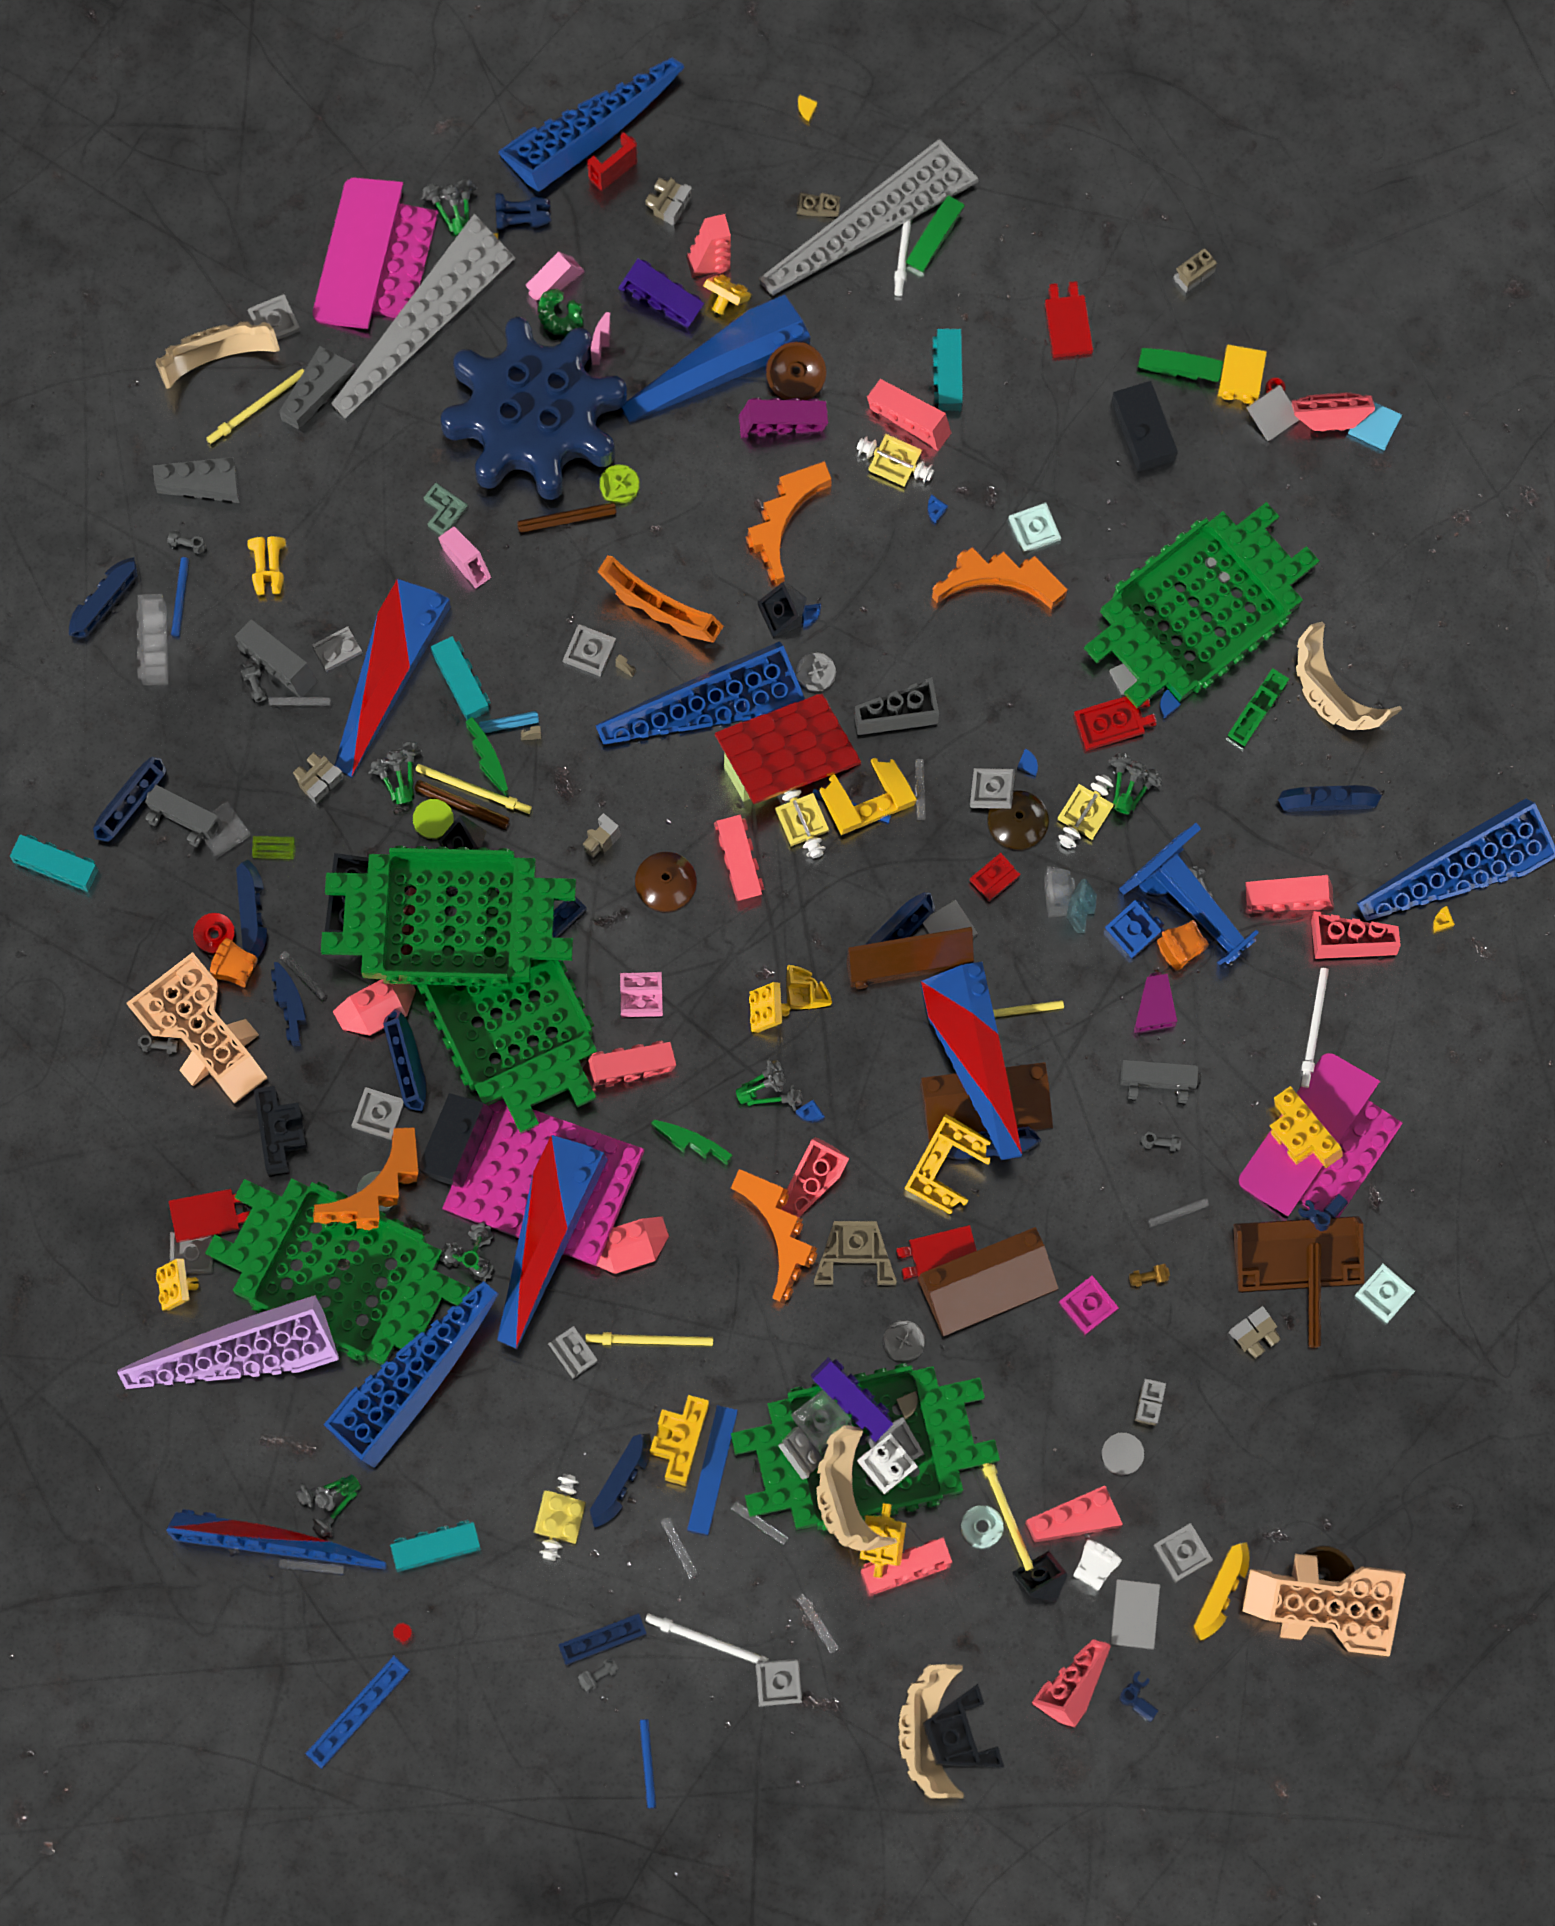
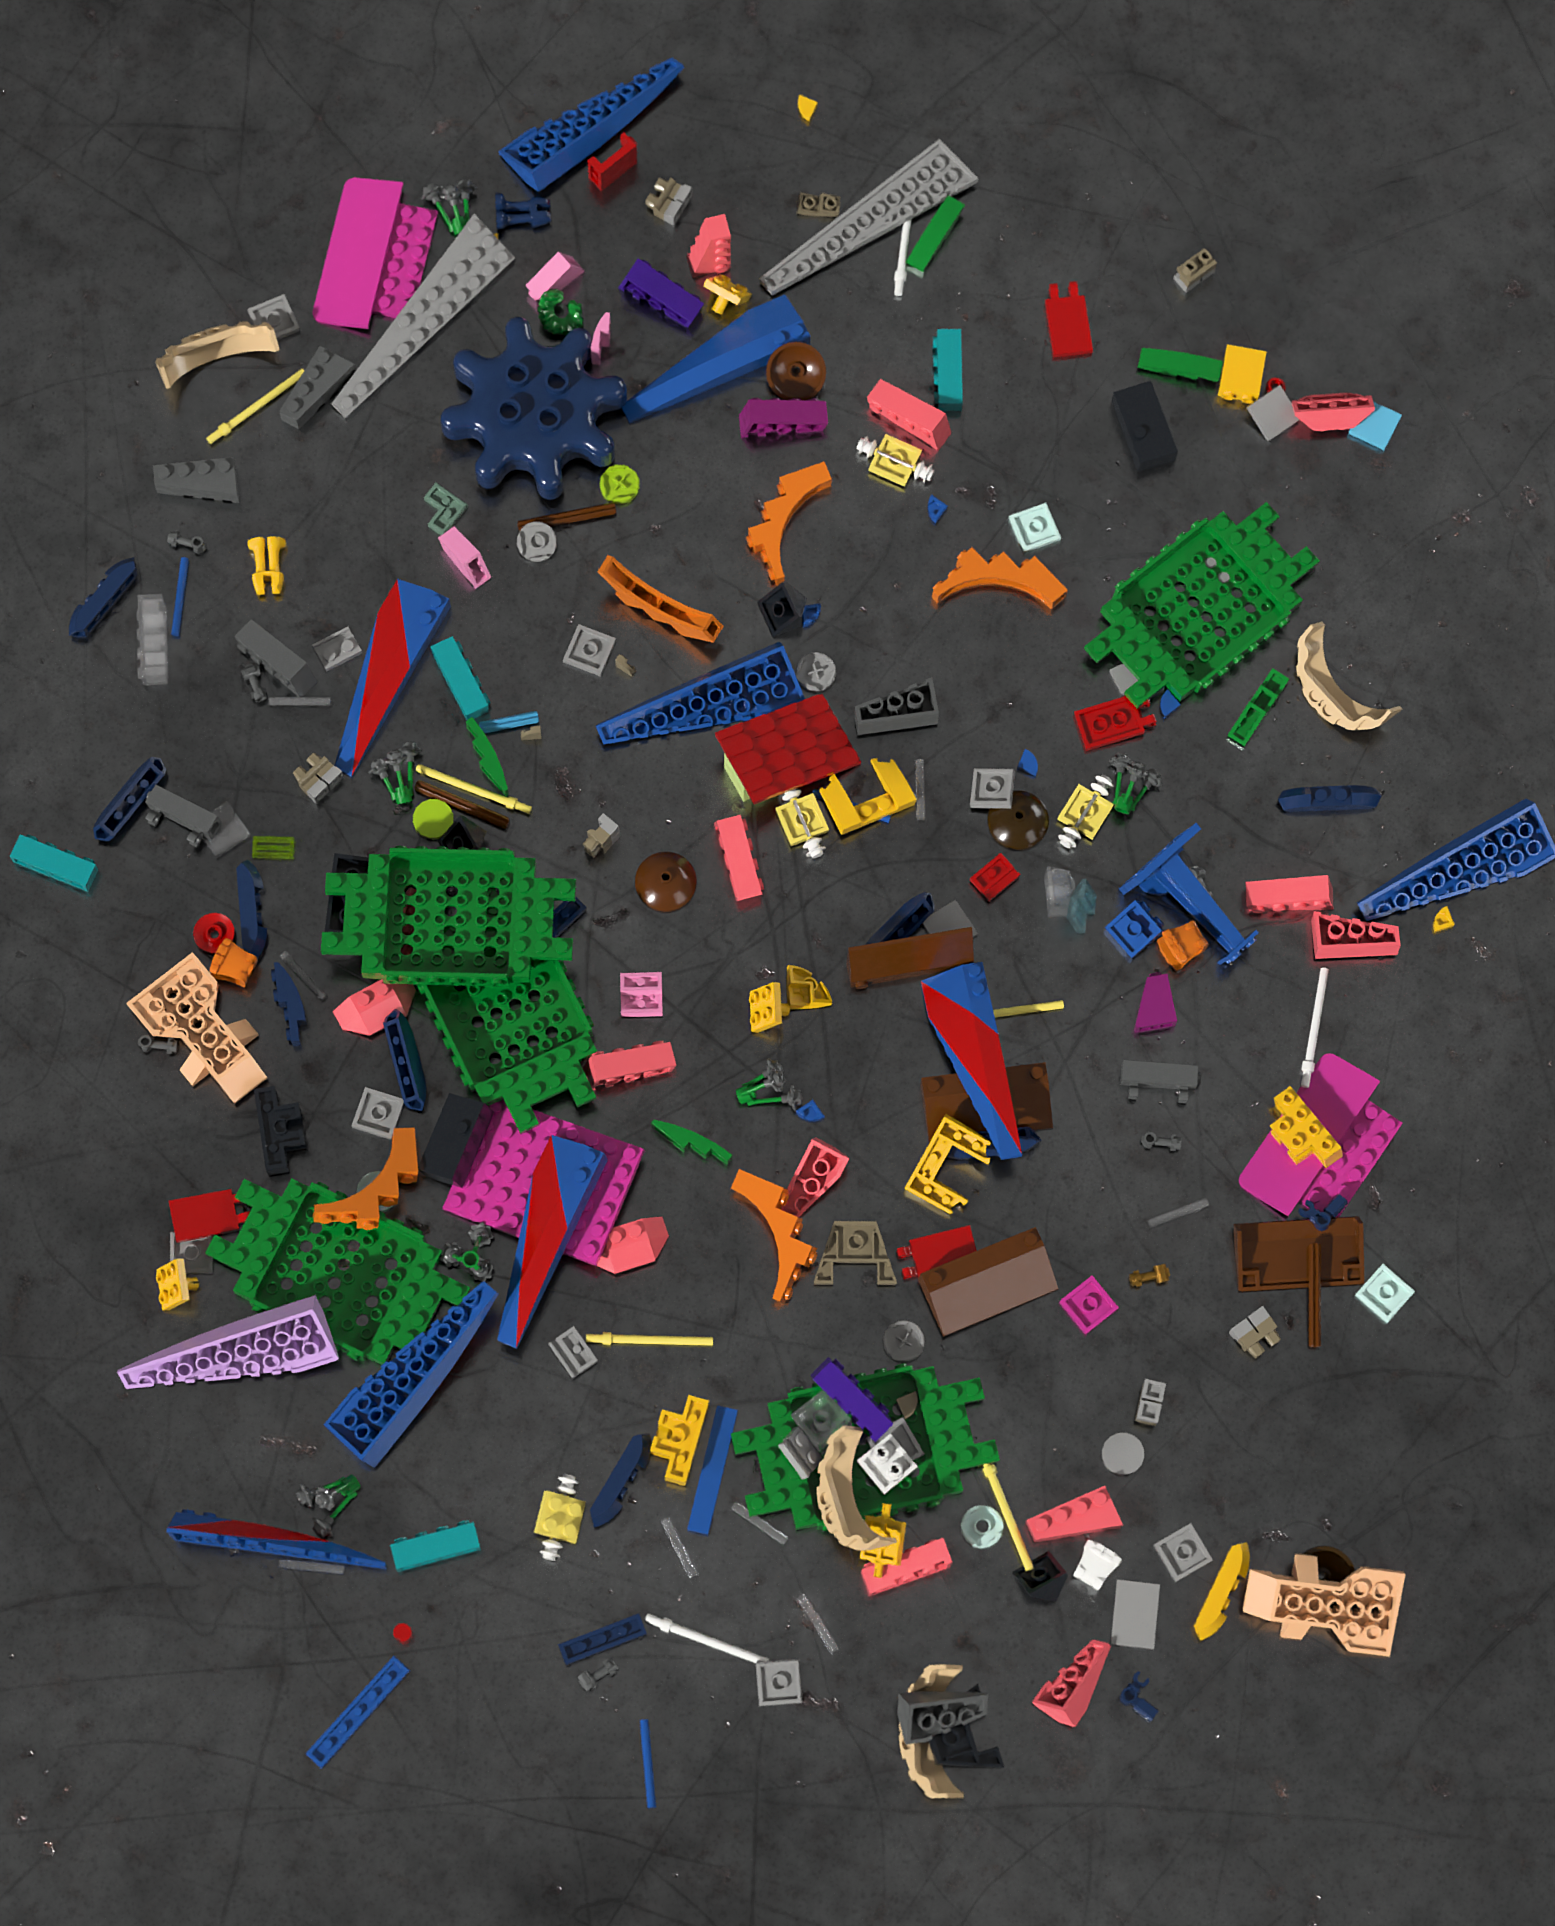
(536, 541): none -> light grey tile
(933, 1712): none -> dark grey wedge

